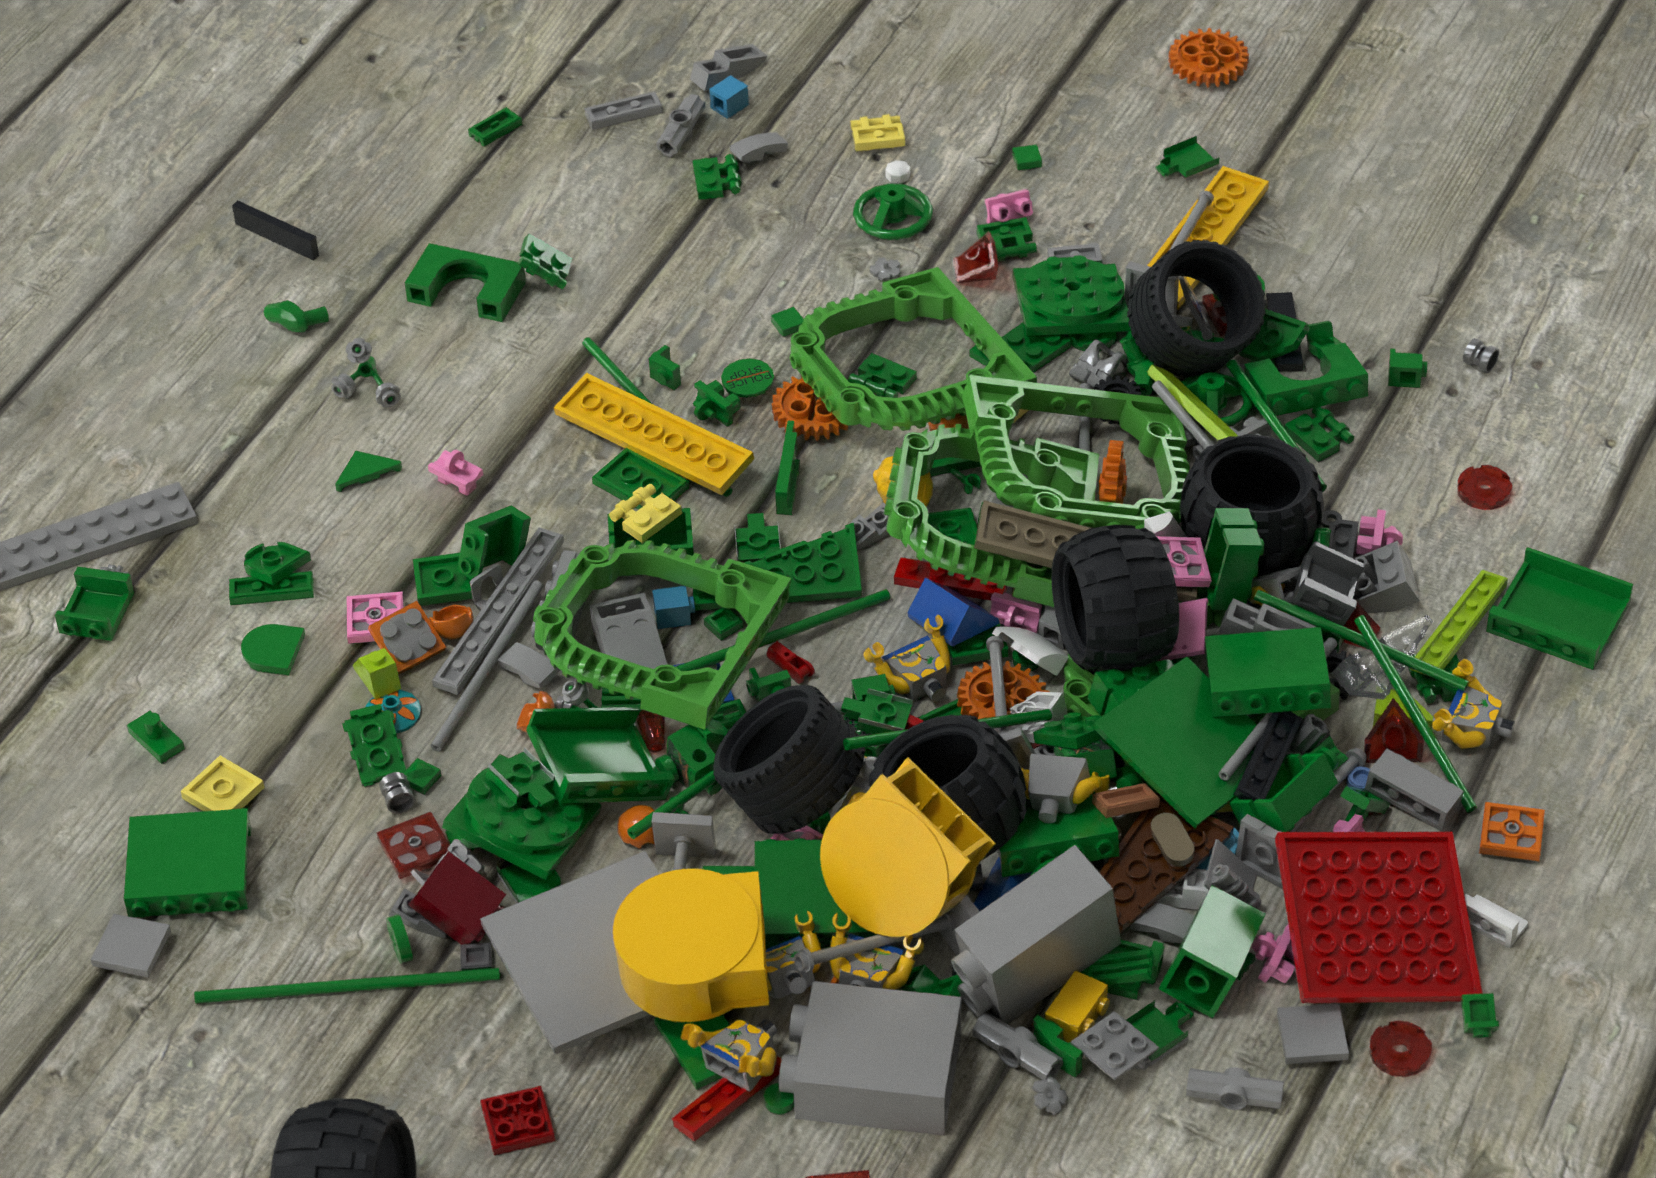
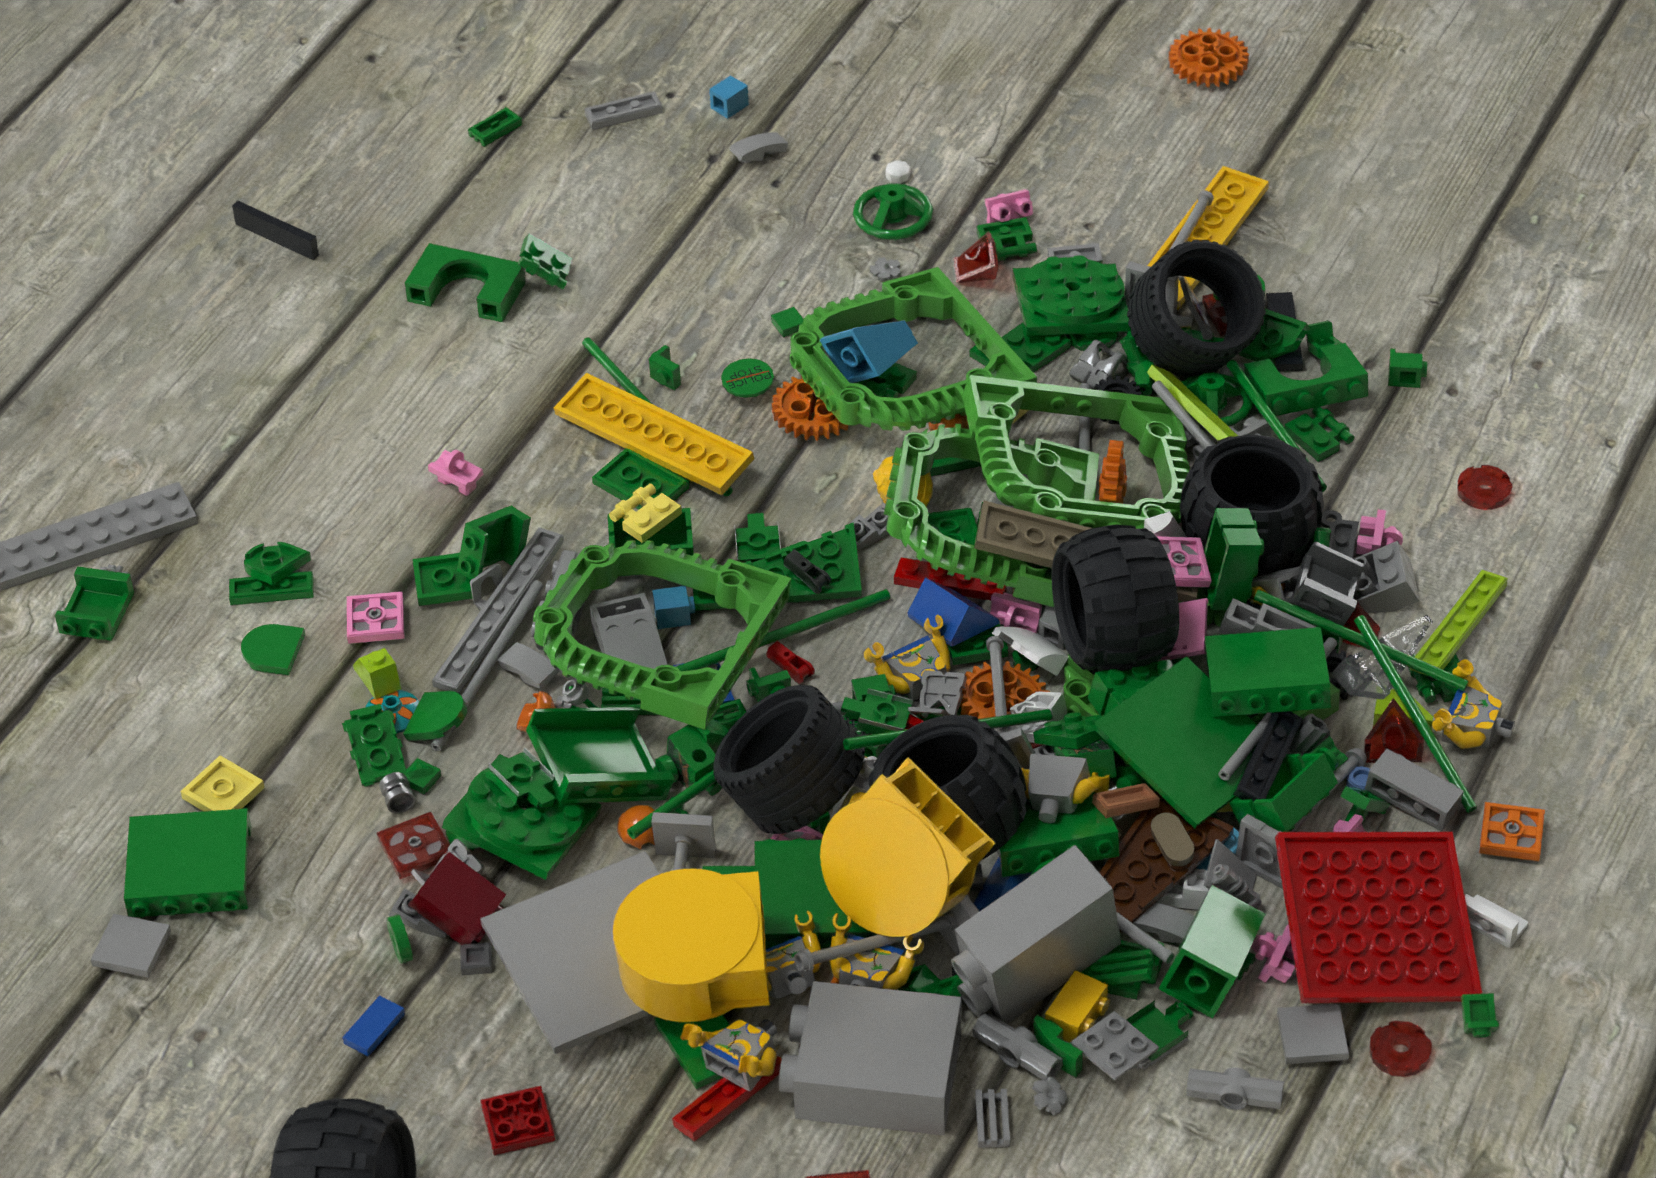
(155, 736): green tile -> none
(293, 317): green arm -> none
(344, 385): light grey plant -> none
(347, 985): green piece -> none
(365, 468): green tile -> none
(373, 1025): none -> blue tile
(407, 637): light grey piece -> none
(436, 715): none -> green tile
(452, 621): orange hair -> none
(524, 884): green piece -> none
(652, 729): clear red cone -> none
(681, 125): light grey piece -> none
(708, 179): green plate -> none
(712, 405): green hips -> none
(723, 623): green tile -> none
(726, 62): light grey slope -> none
(777, 1101): green tile -> none
(788, 473): green piece -> none
(805, 570): none -> pearl dark grey bar
(868, 349): none -> dark azure slope
(877, 133): light yellow plate -> none
(940, 688): none -> light grey piece
(968, 481): green hand -> none
(992, 1097): none -> light grey tile
(1027, 157): green tile -> none
(1144, 939): none -> light grey bar
(1188, 159): green piece -> none
(1481, 355): flat silver wheel -> none
(1561, 608): green panel -> none

